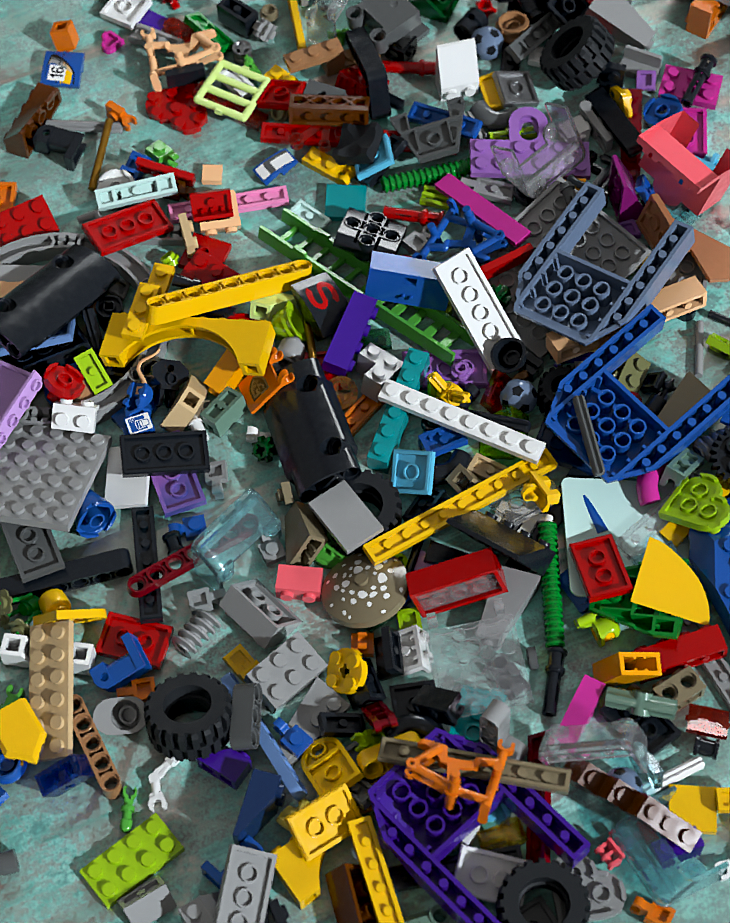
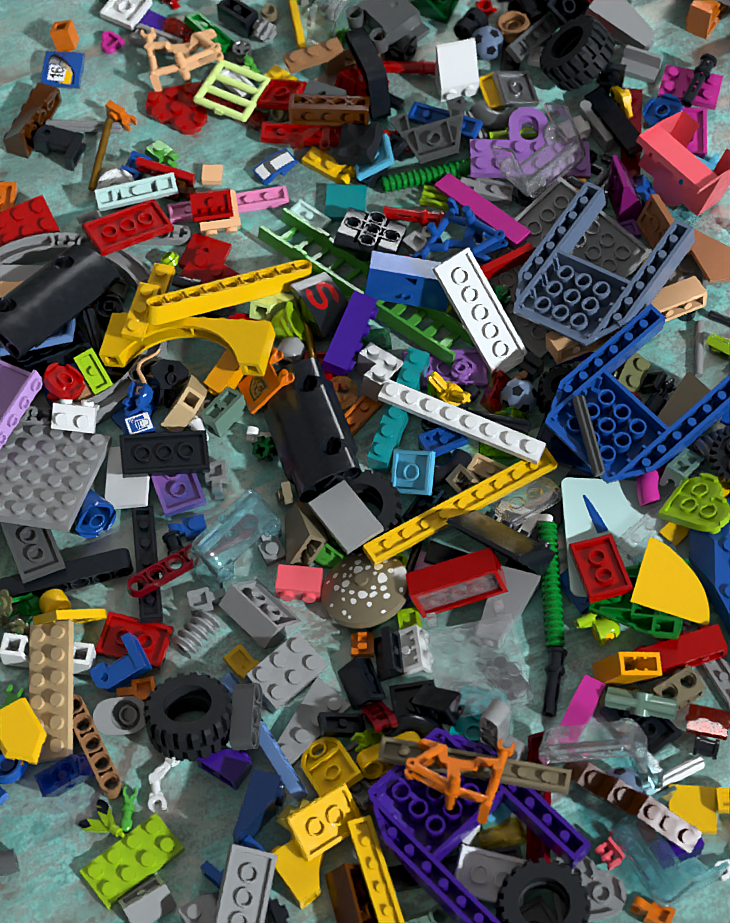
(104, 825): none -> lime piece
(185, 75): black tile -> none
(186, 228): tan plate -> none
(293, 739): blue plate -> none
(336, 668): yellow plate -> none
(508, 355): black helmet -> none
(532, 658): dark grey tile -> none
(539, 491): yellow hips -> none
(568, 191): dark grey pin -> none
(646, 80): medium lavender tile -> none

